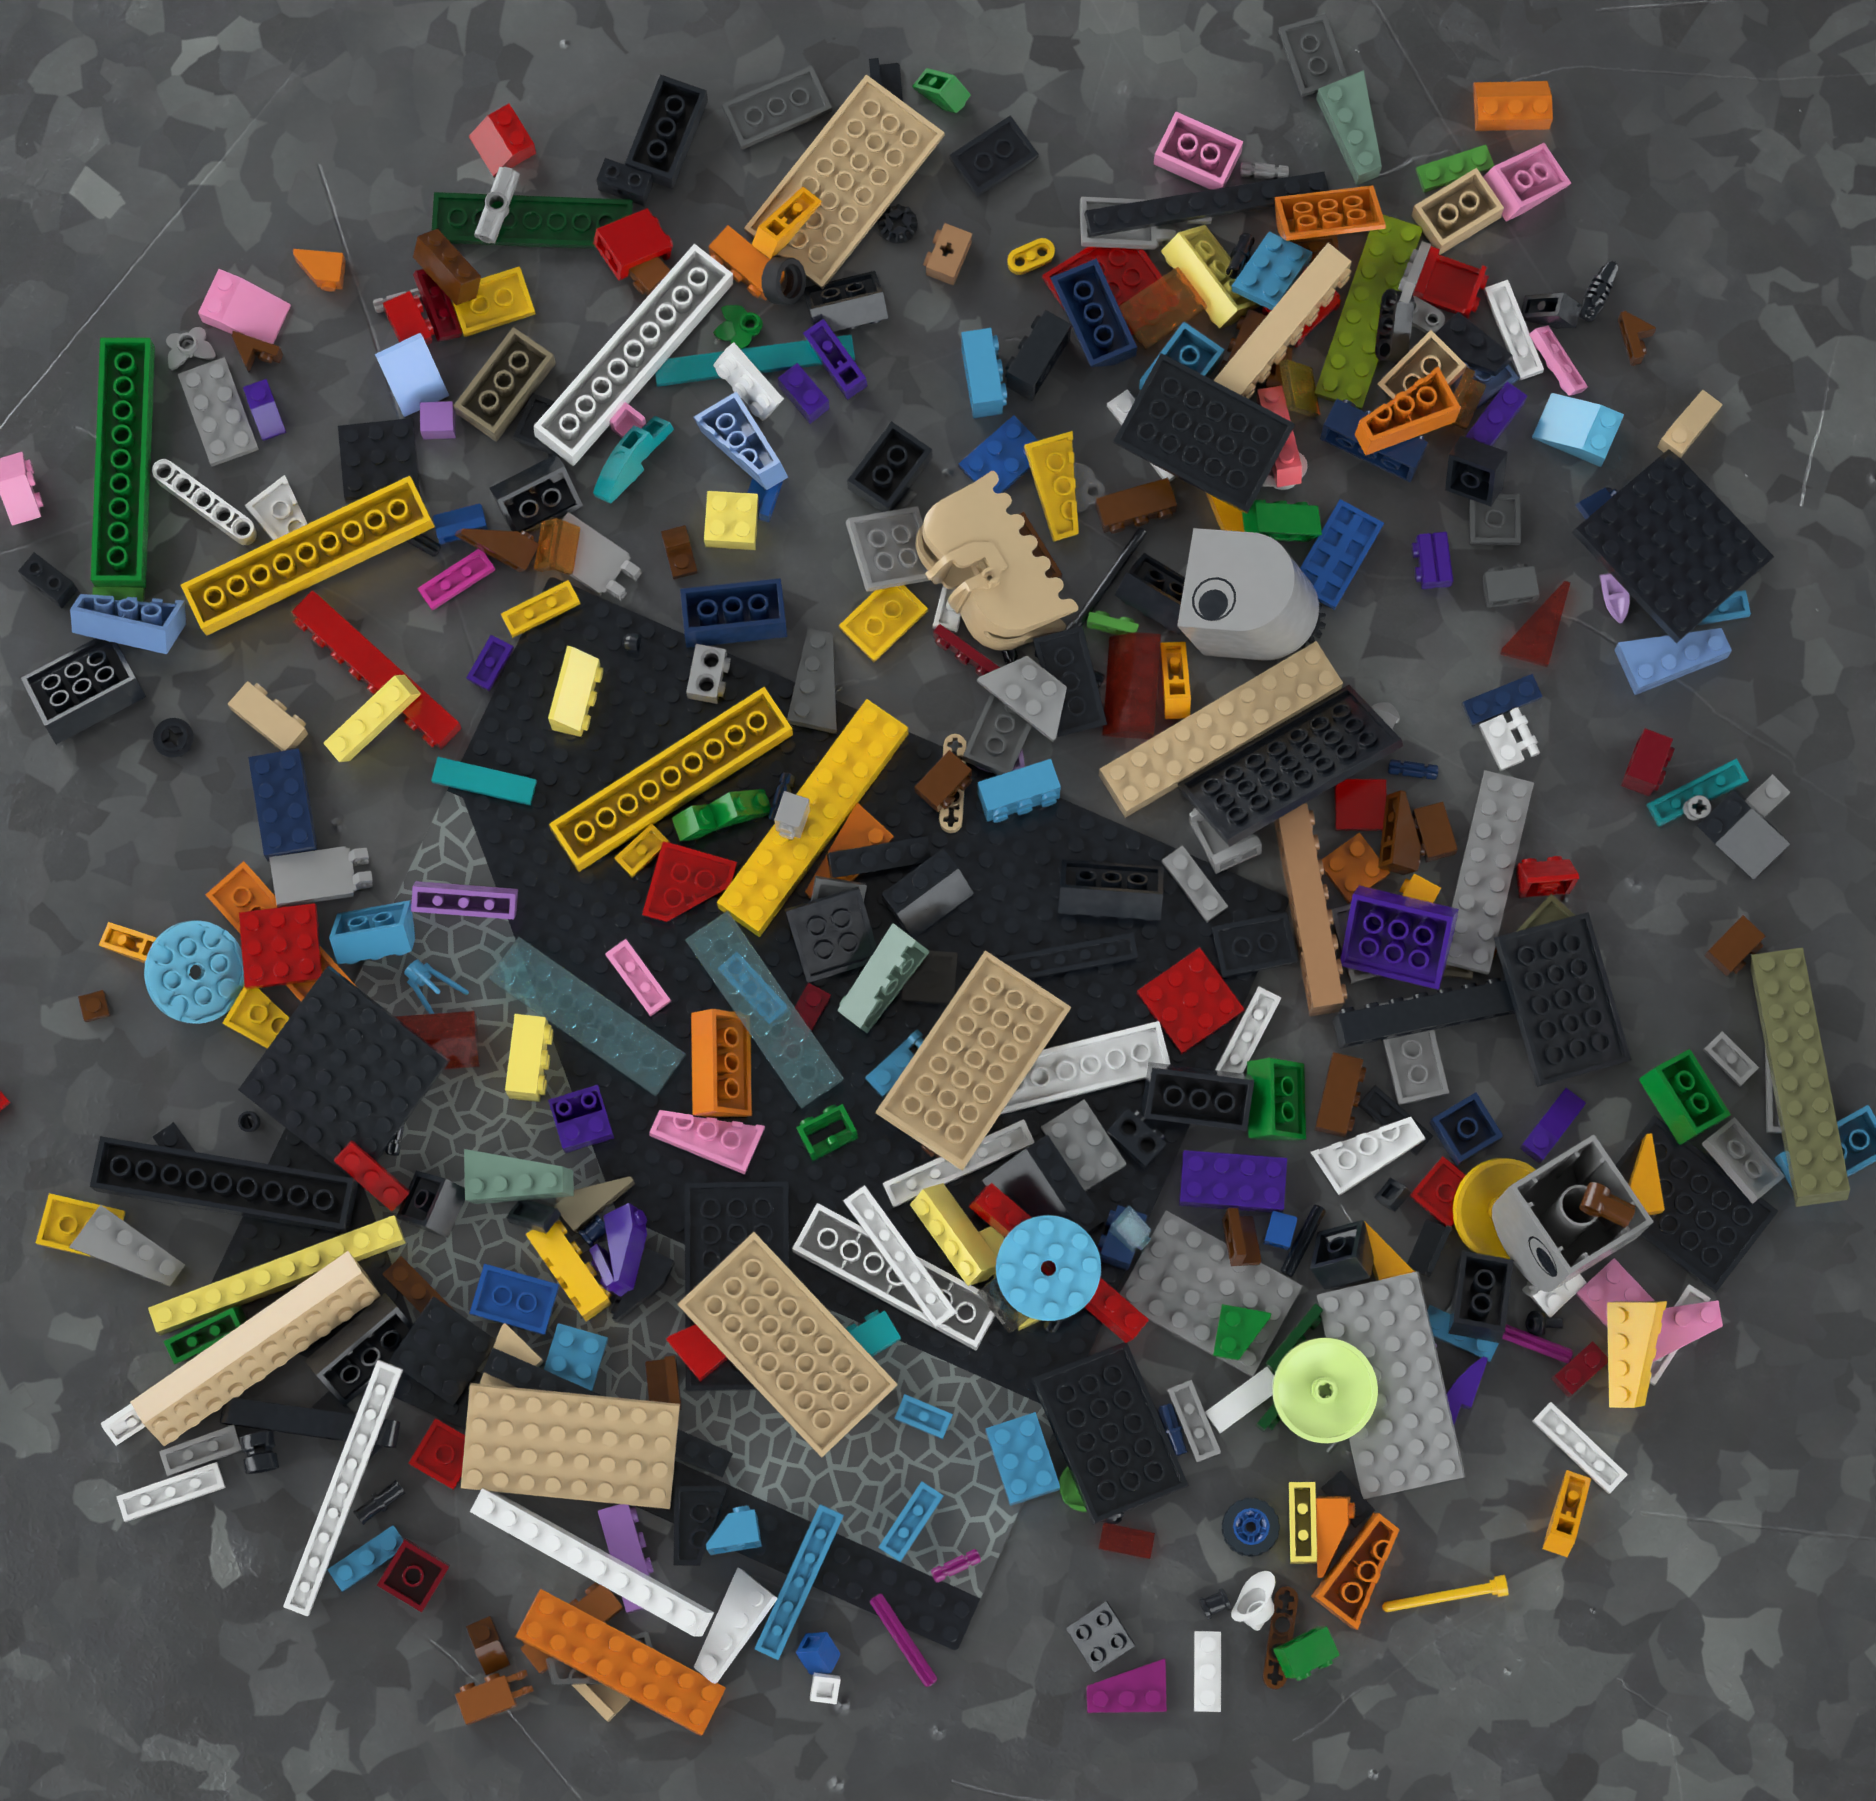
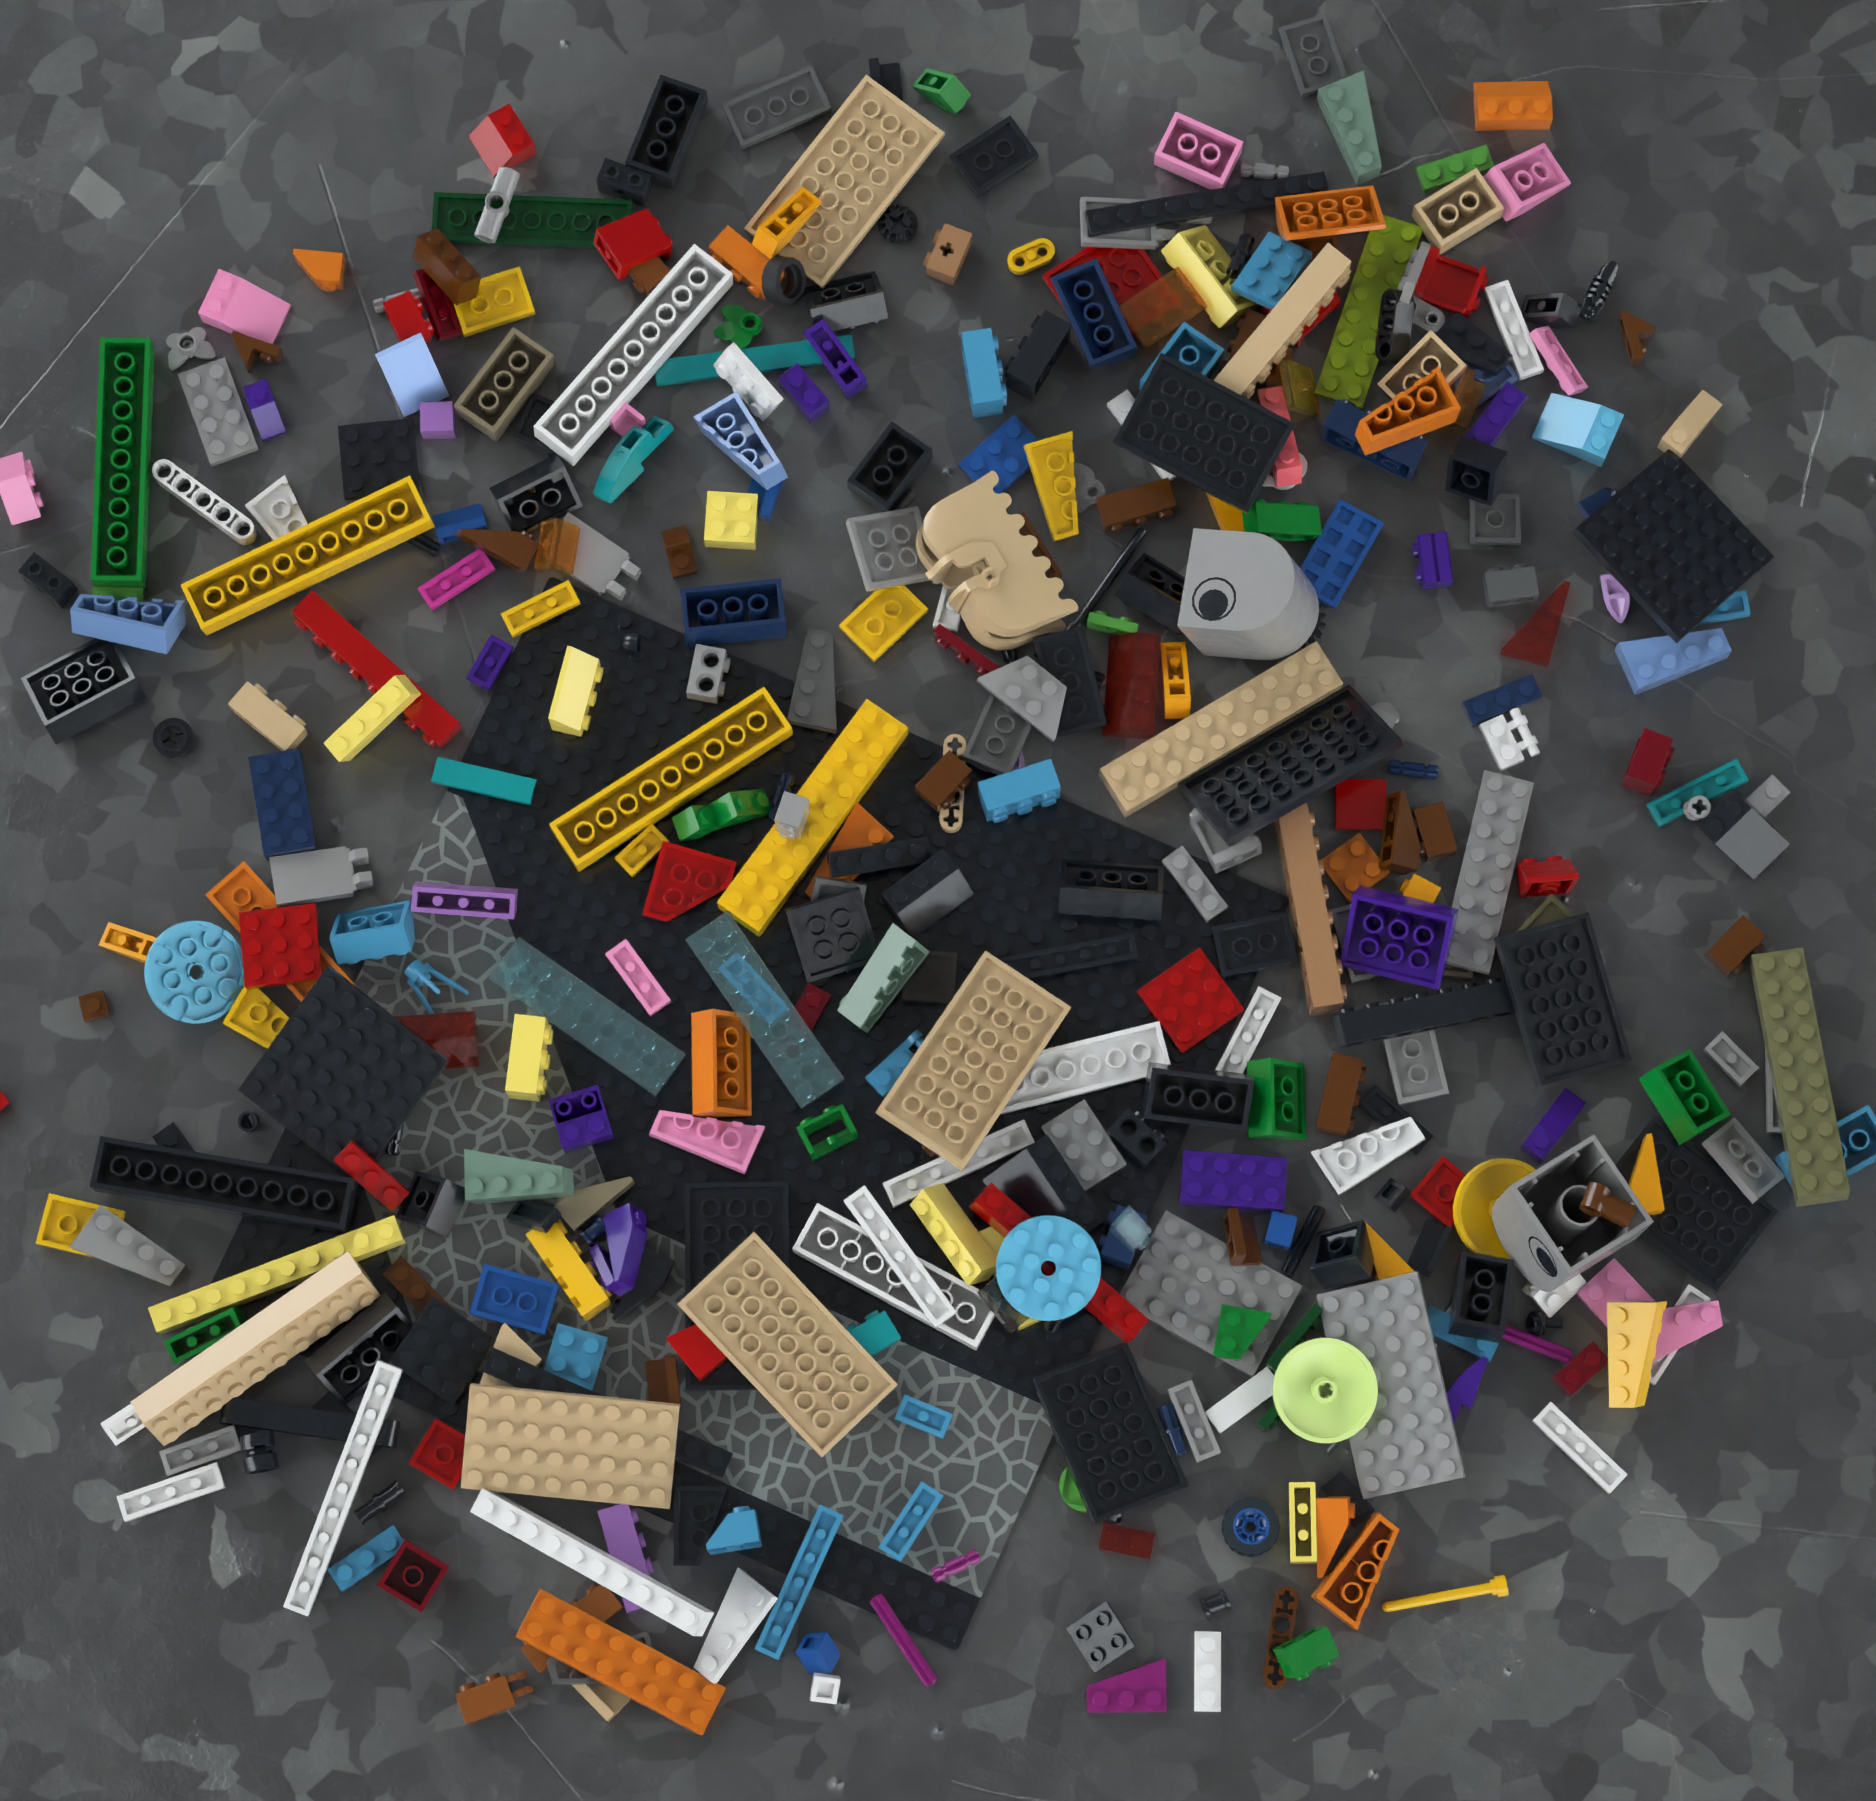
(488, 1645): reddish brown slope -> none
(1022, 1459): dark azure brick -> none
(1255, 1600): white piece -> none
(1466, 1129): dark blue brick -> none
(1567, 1514): light orange slope -> none

